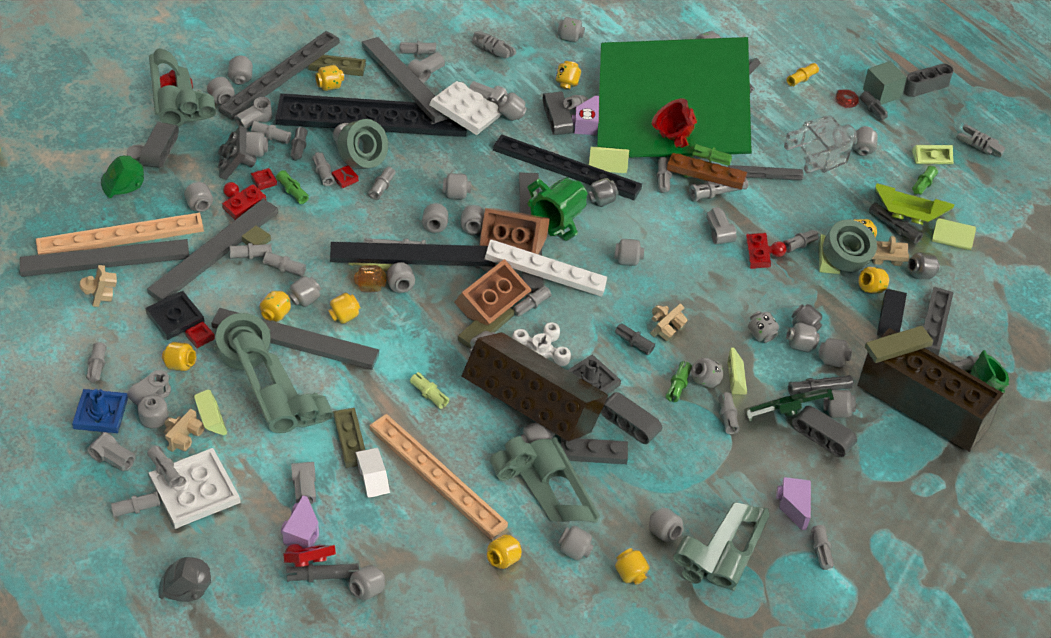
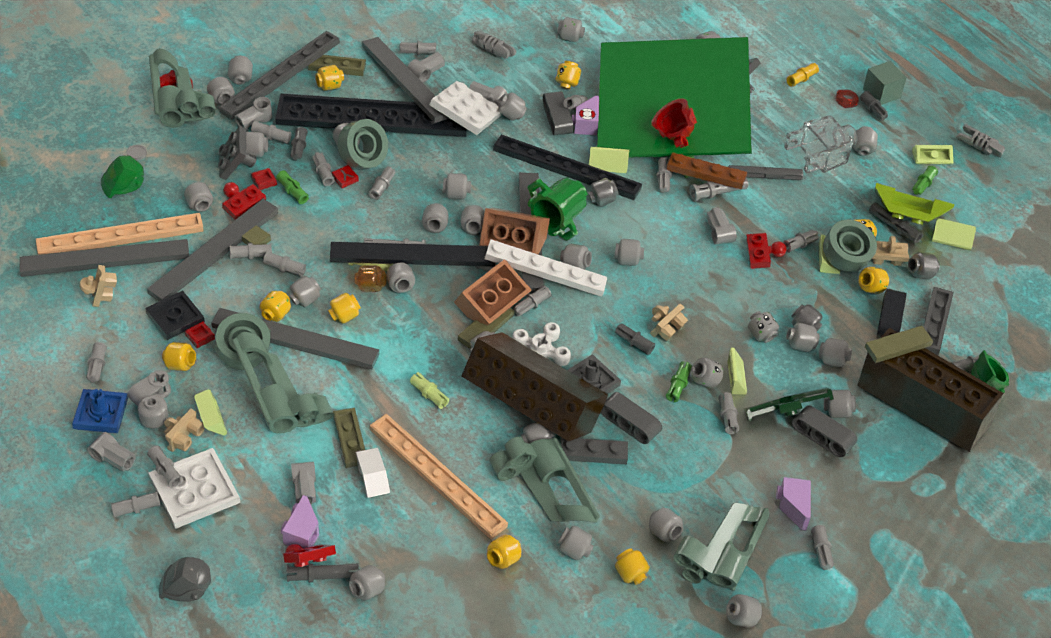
(159, 144): dark grey beam -> none
(576, 256): none -> light grey head
(712, 155): bright green axle -> none
(743, 610): none -> light grey head
(810, 384): dark grey pin -> none
(928, 80): dark grey beam -> none

